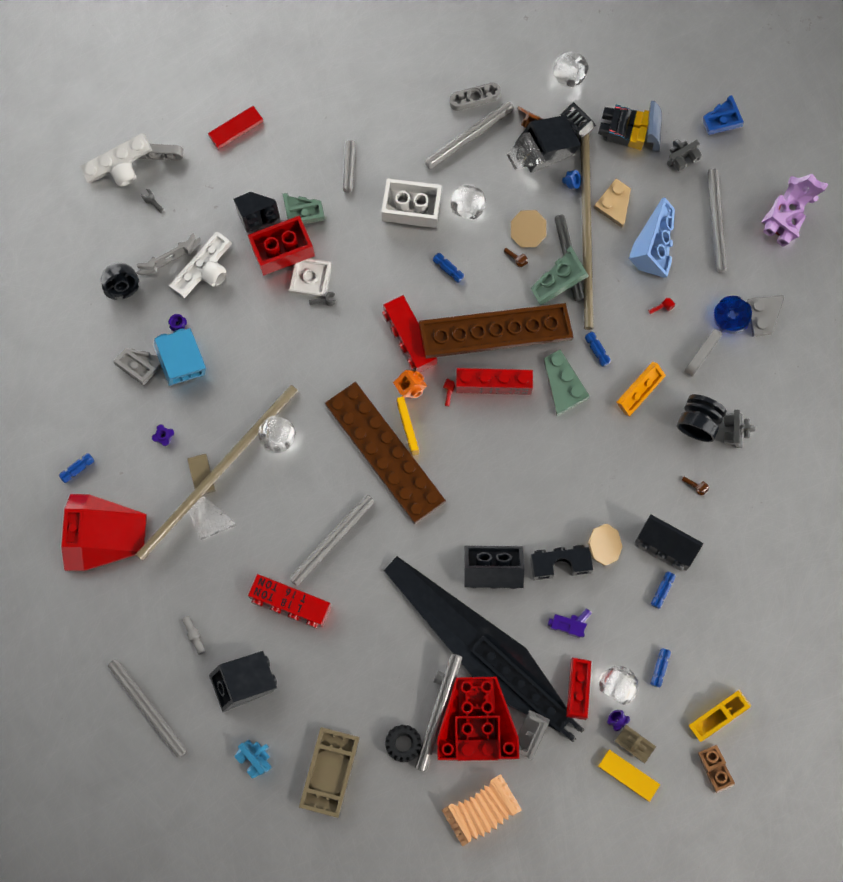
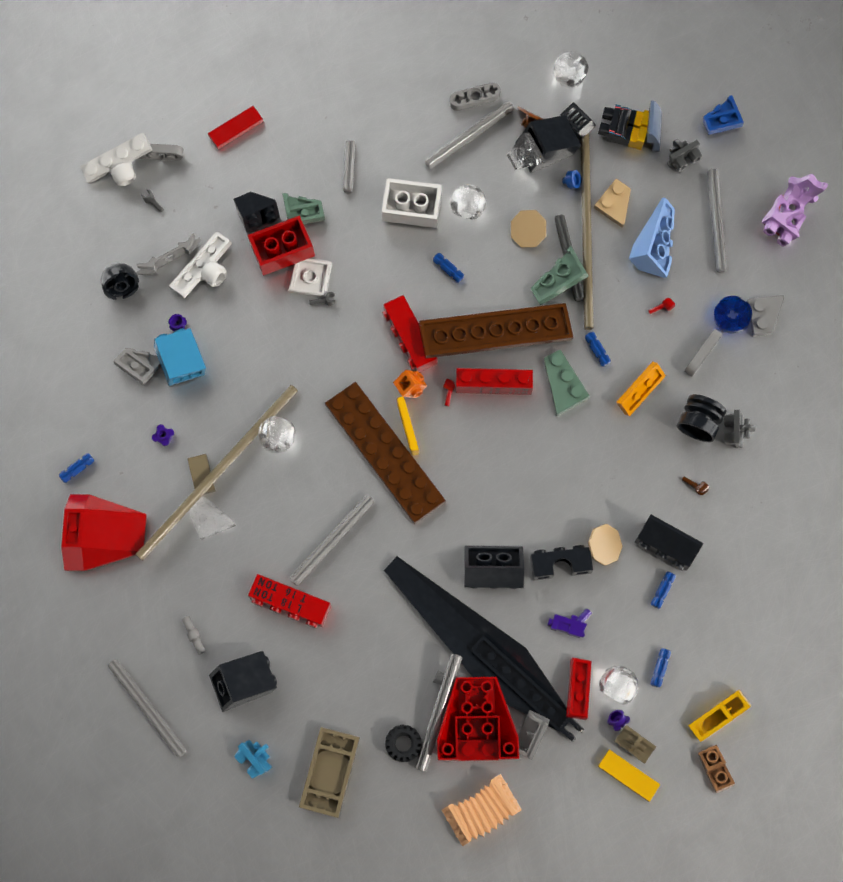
(519, 260): reddish brown hand -> none

